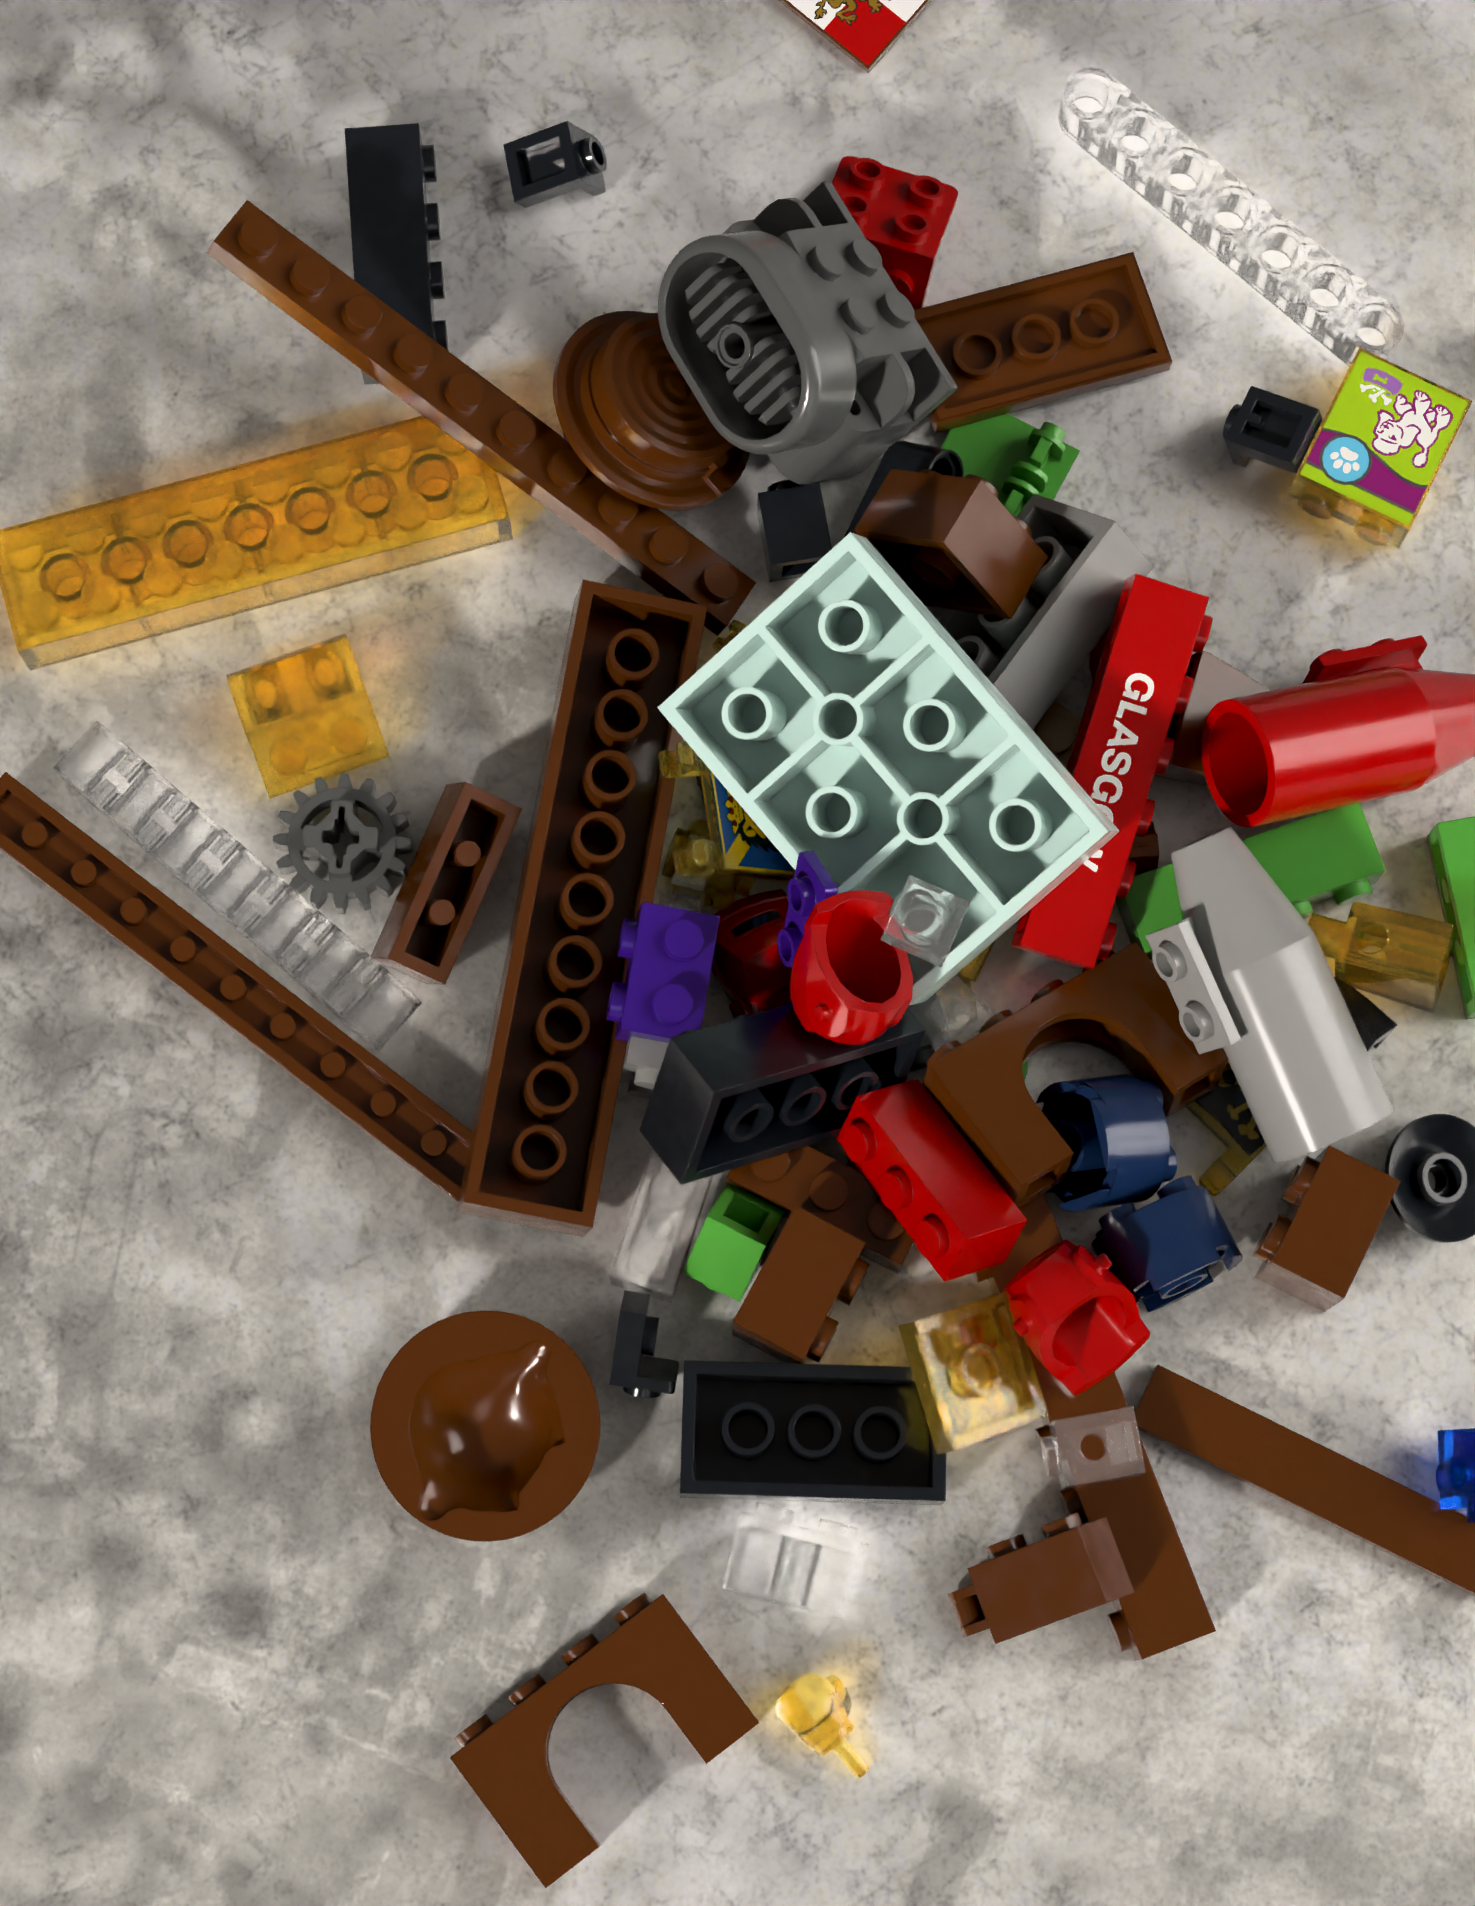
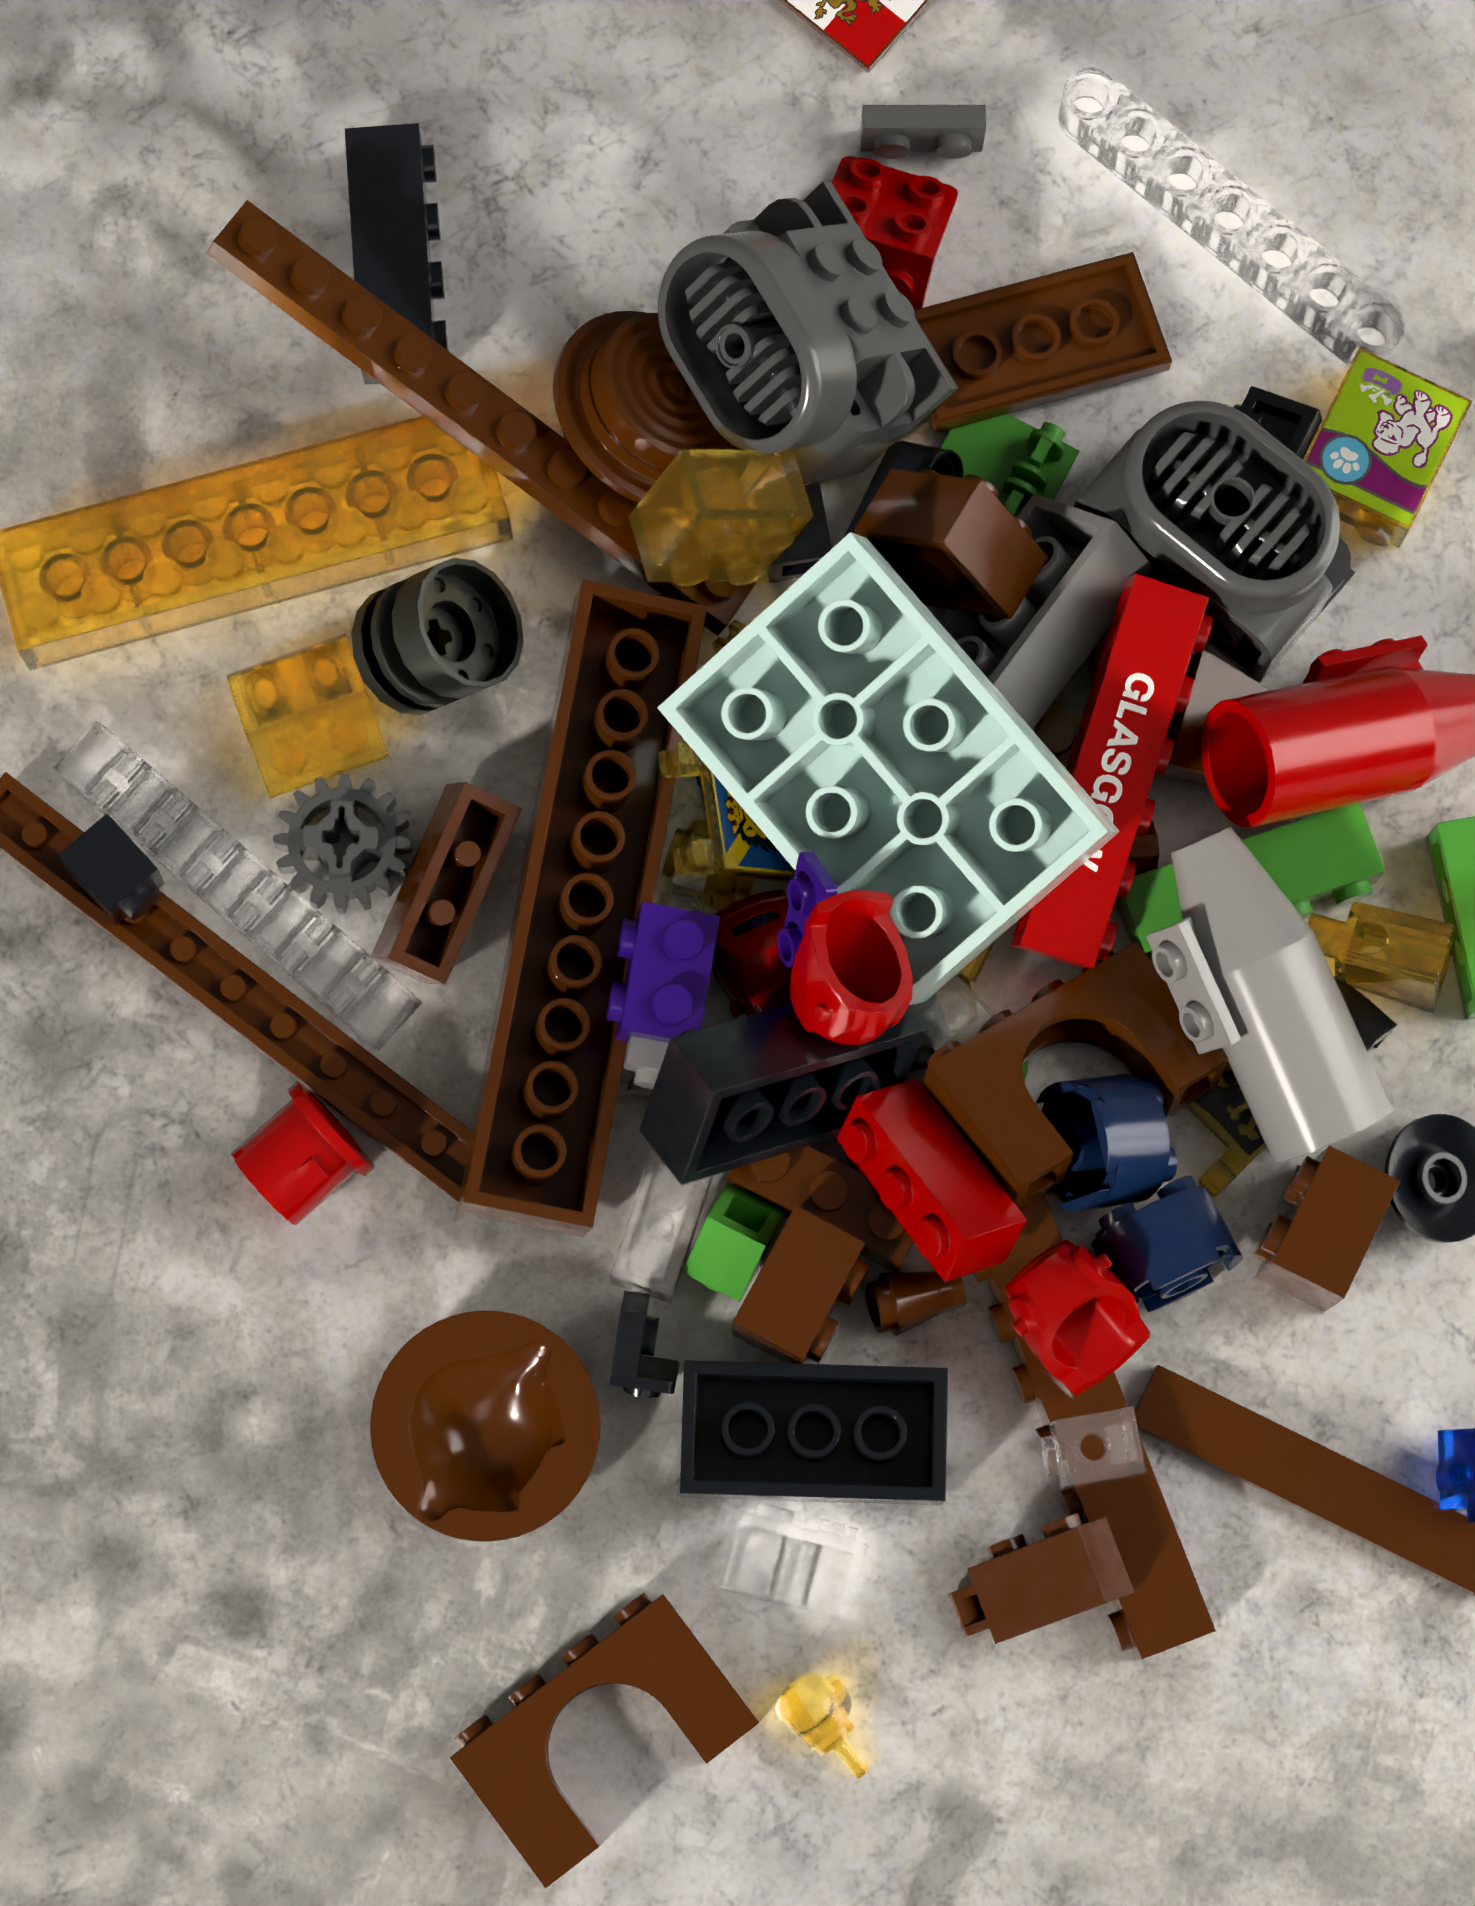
(113, 871): none -> black brick
(300, 1156): none -> red piece
(437, 636): none -> pearl dark grey wheel
(555, 164): black bracket -> none
(720, 516): none -> clear yellow brick
(911, 1298): none -> reddish brown cone
(925, 921): clear plate -> none
(941, 129): none -> dark grey plate
(972, 1372): clear yellow plate -> none
(1261, 569): none -> dark grey brick

